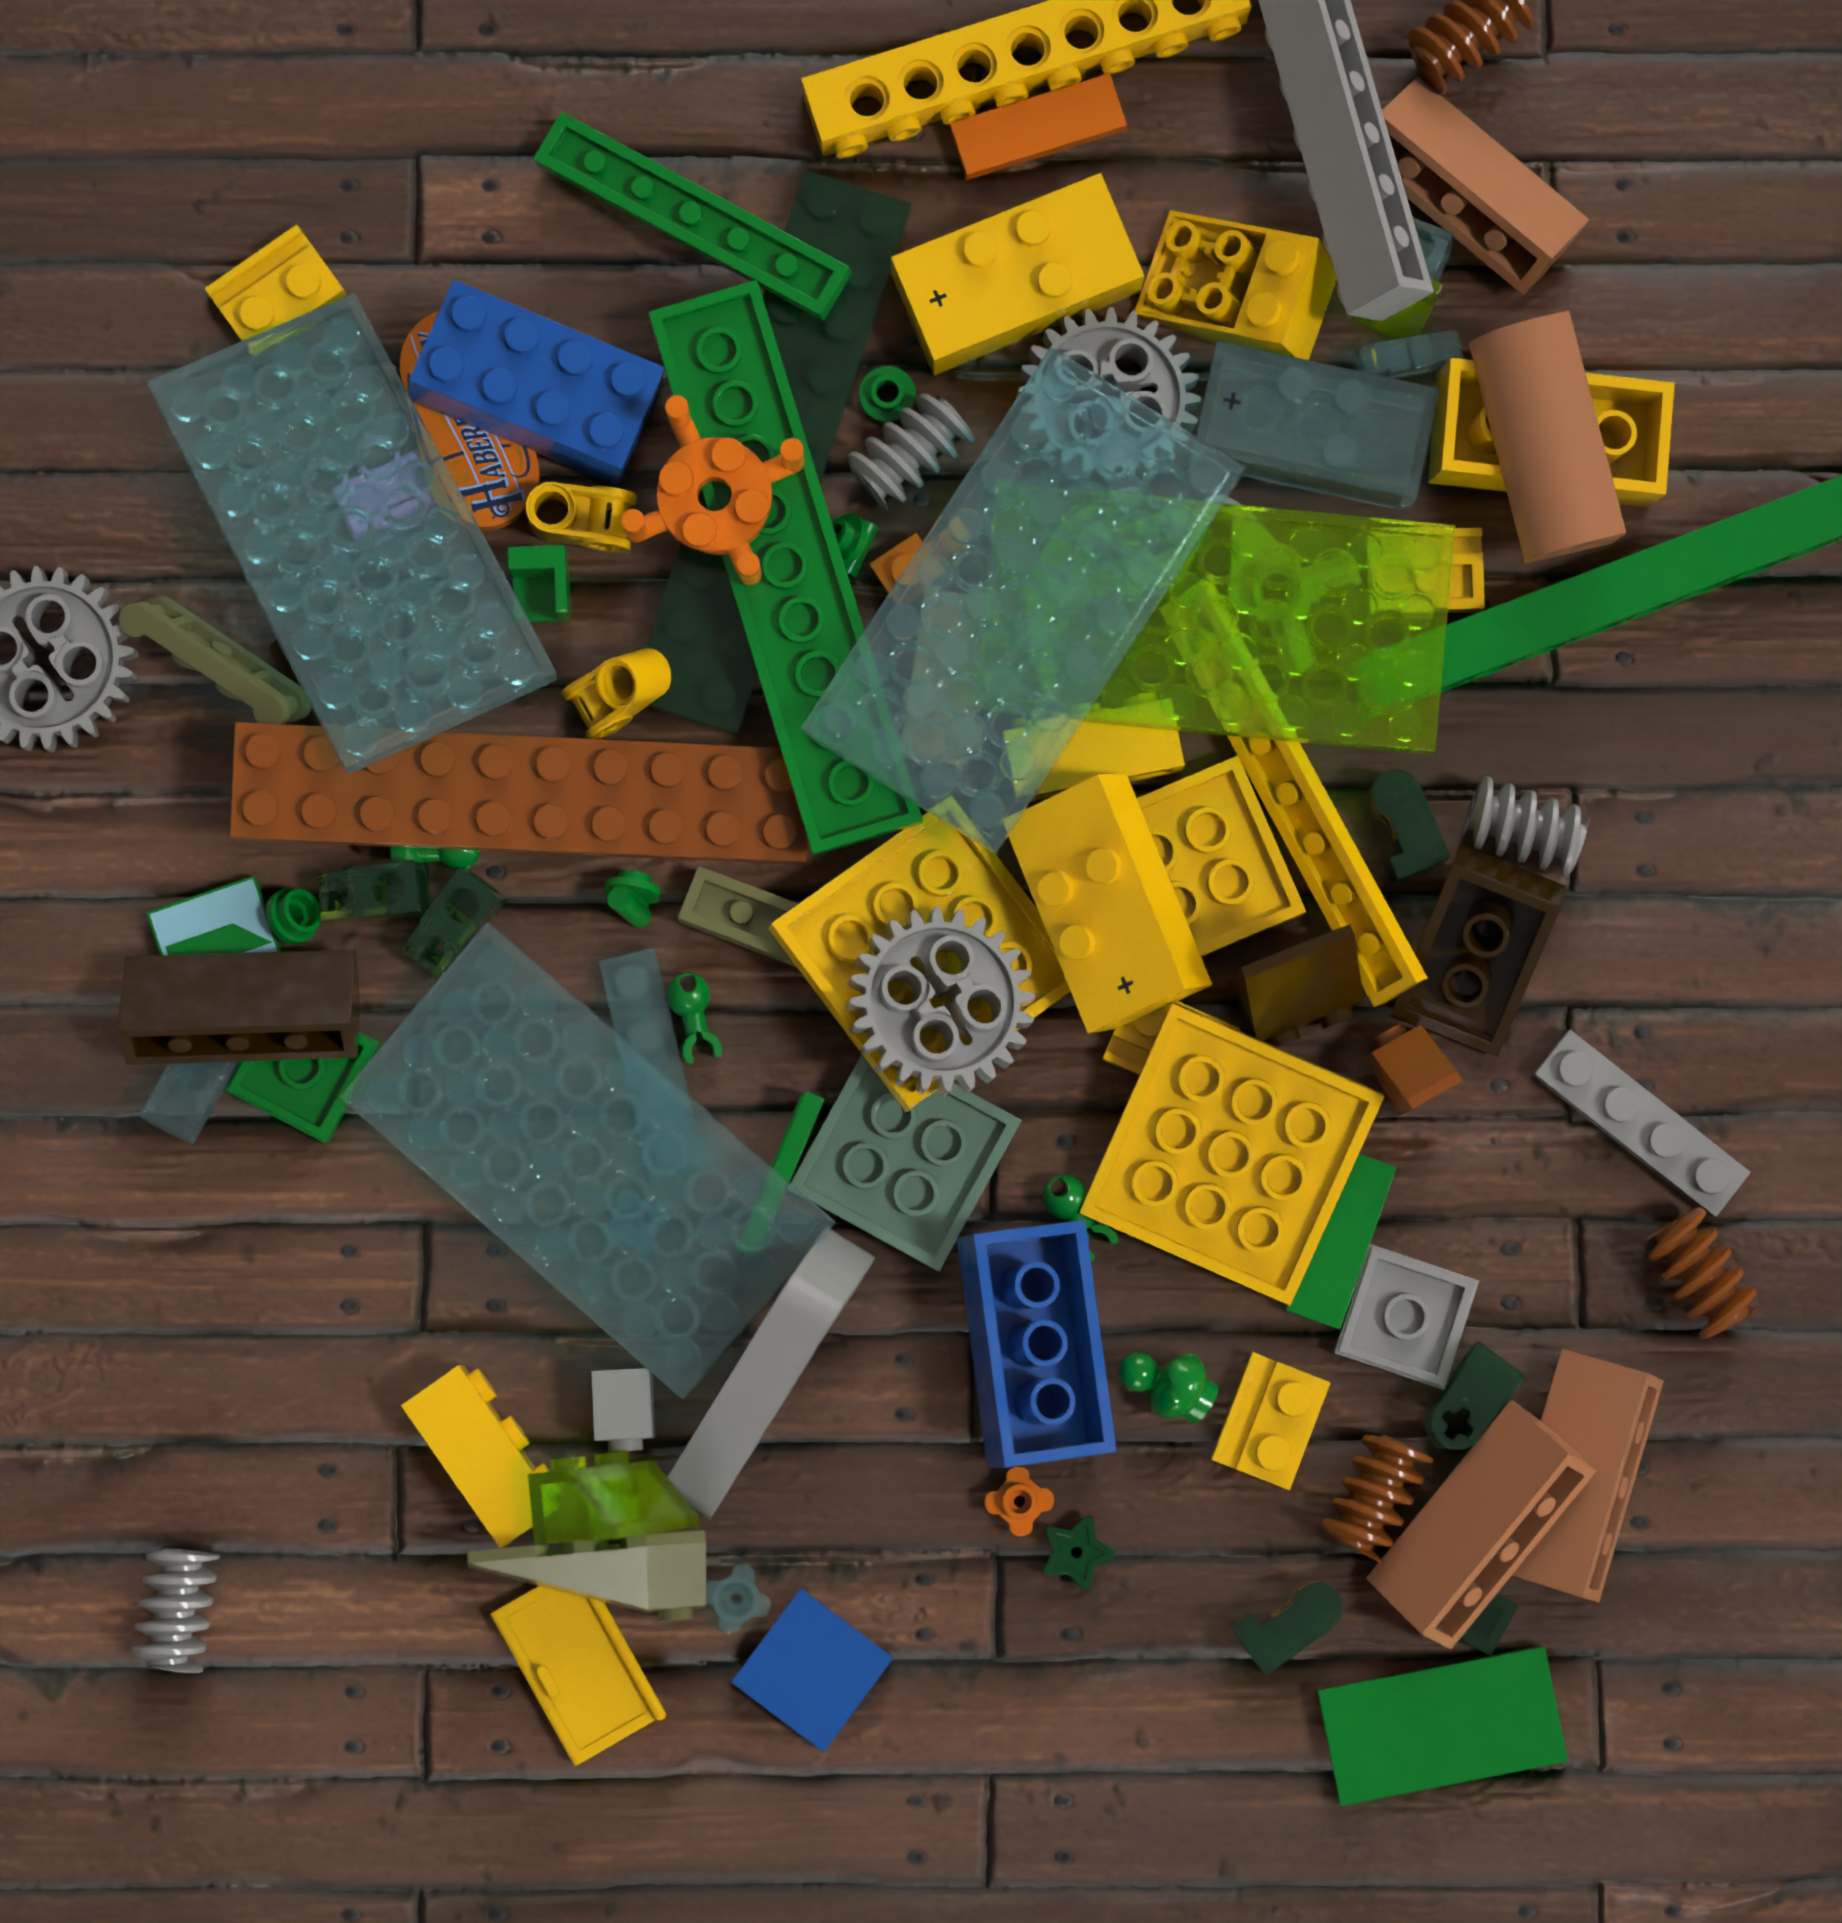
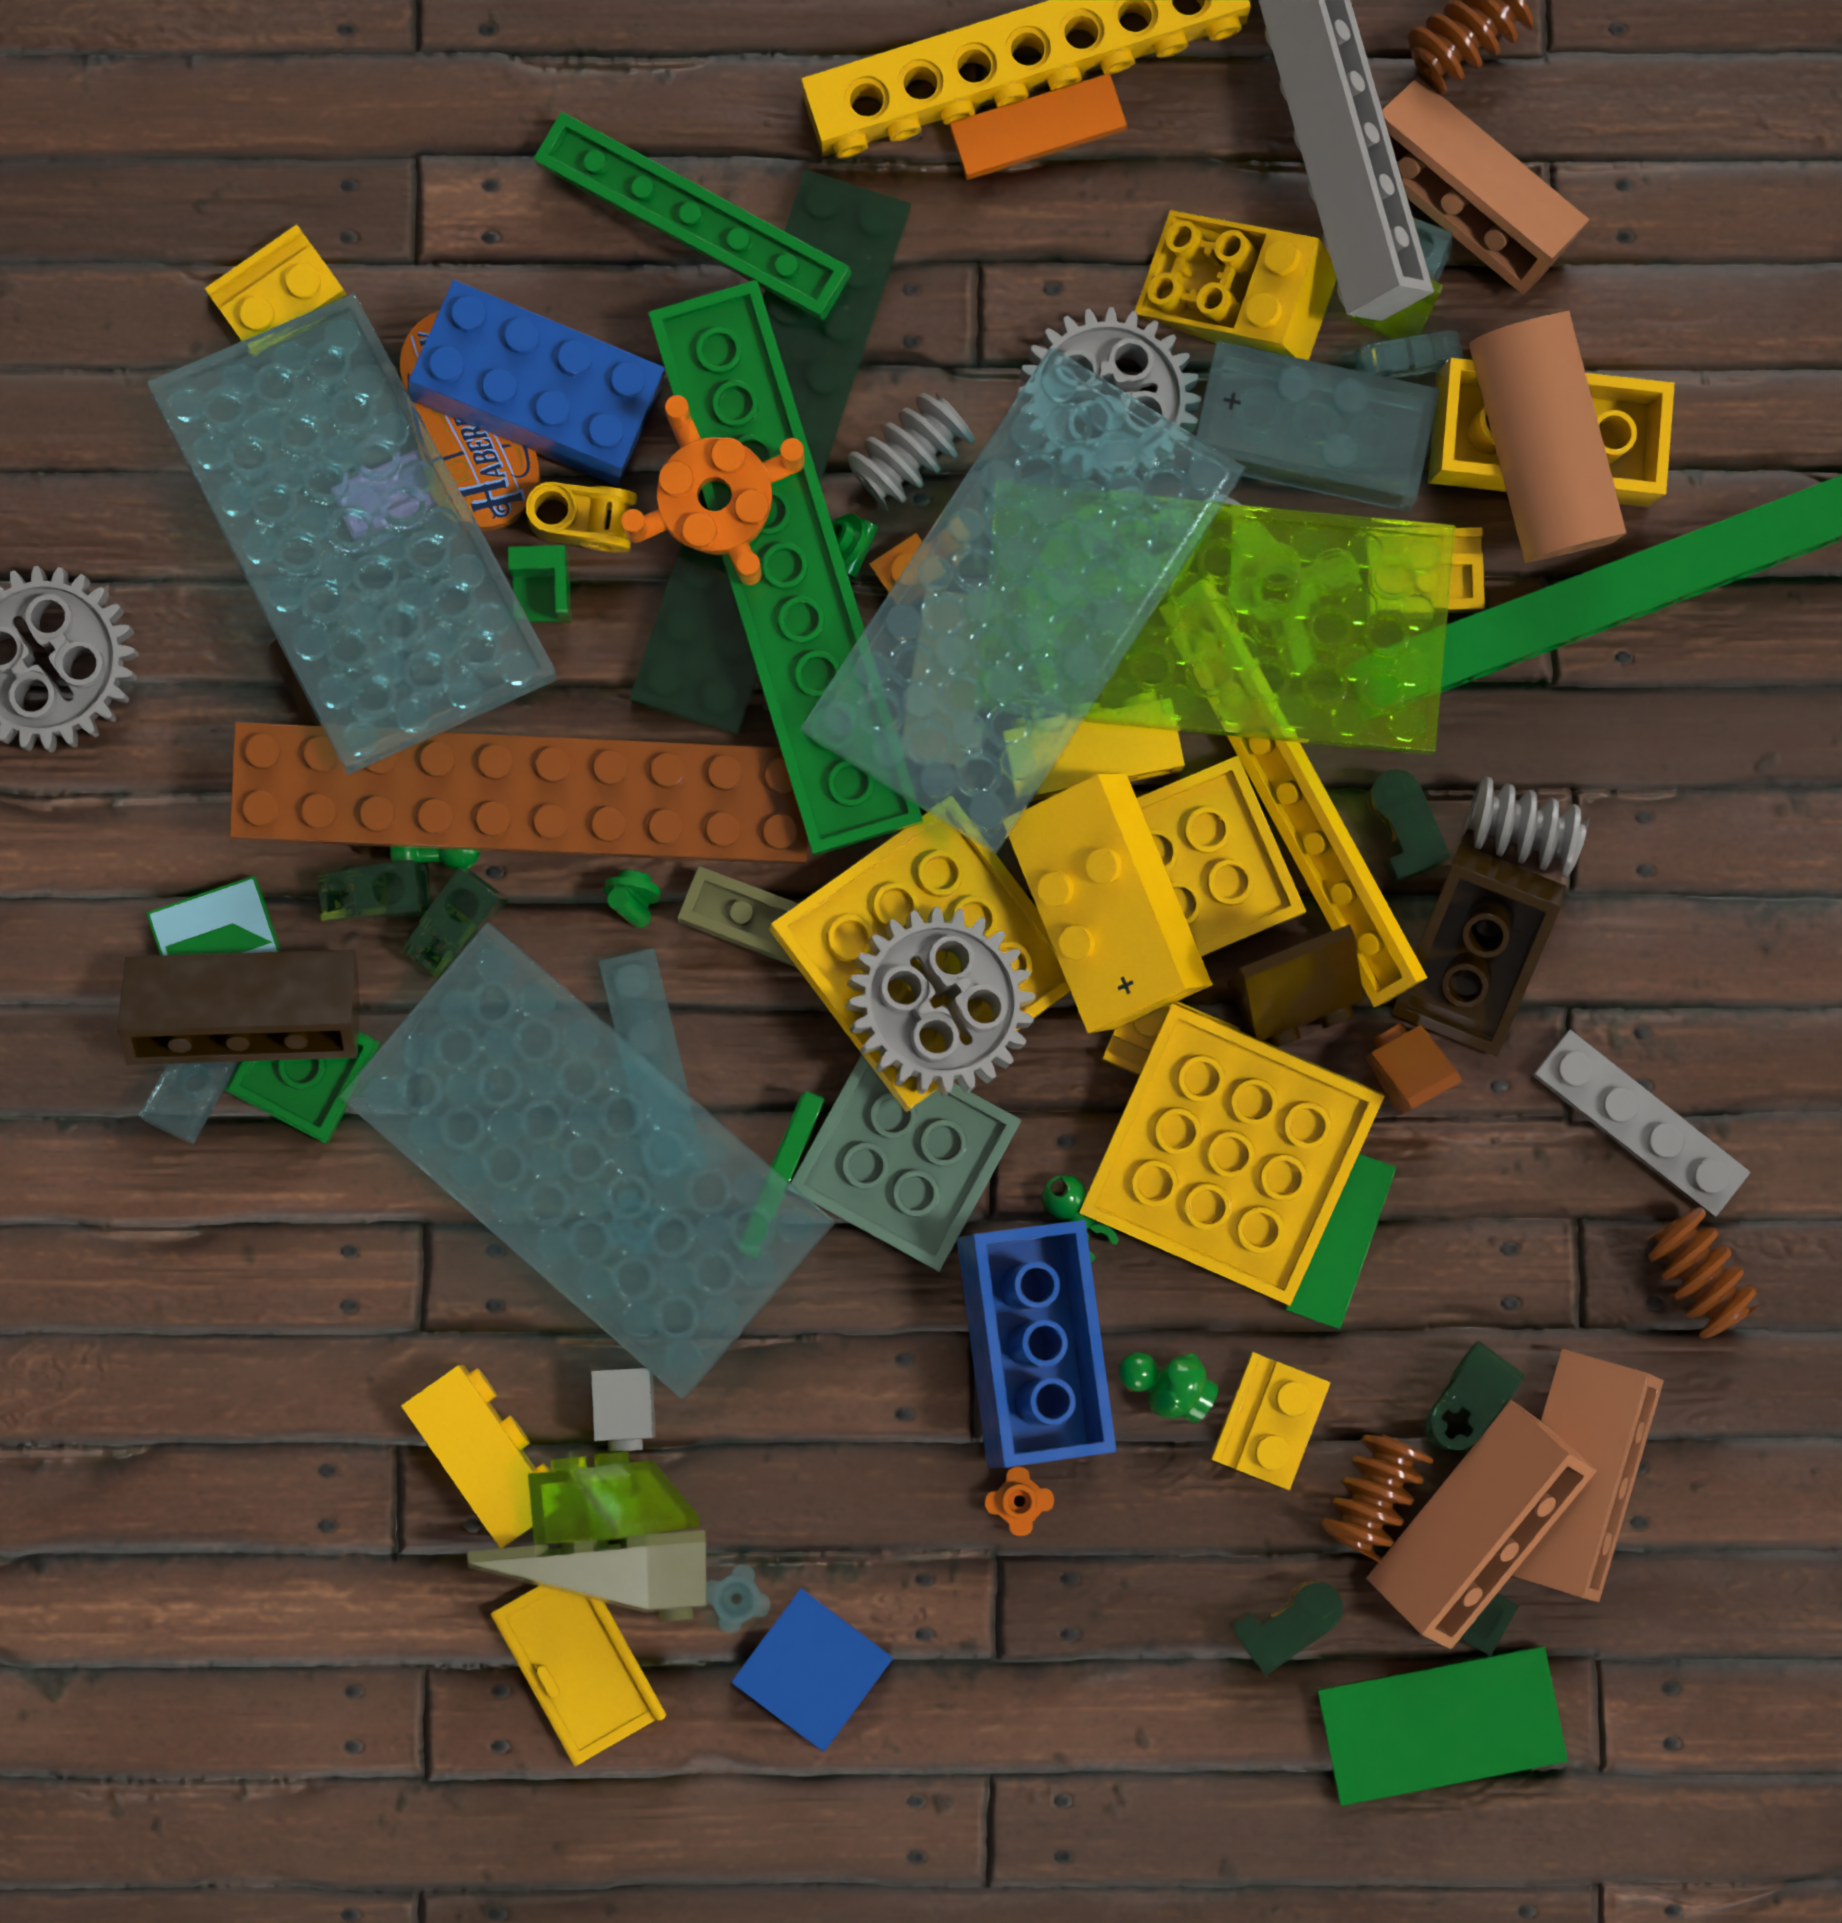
(175, 1609): light grey piece -> none
(206, 649): olive plate -> none
(293, 915): green plate -> none
(618, 690): yellow piece -> none
(691, 1007): green arm -> none
(768, 1370): light grey beam -> none
(886, 411): green plate -> none
(1017, 274): yellow brick -> none
(1080, 1568): dark green plate -> none
(1406, 1317): light grey tile -> none

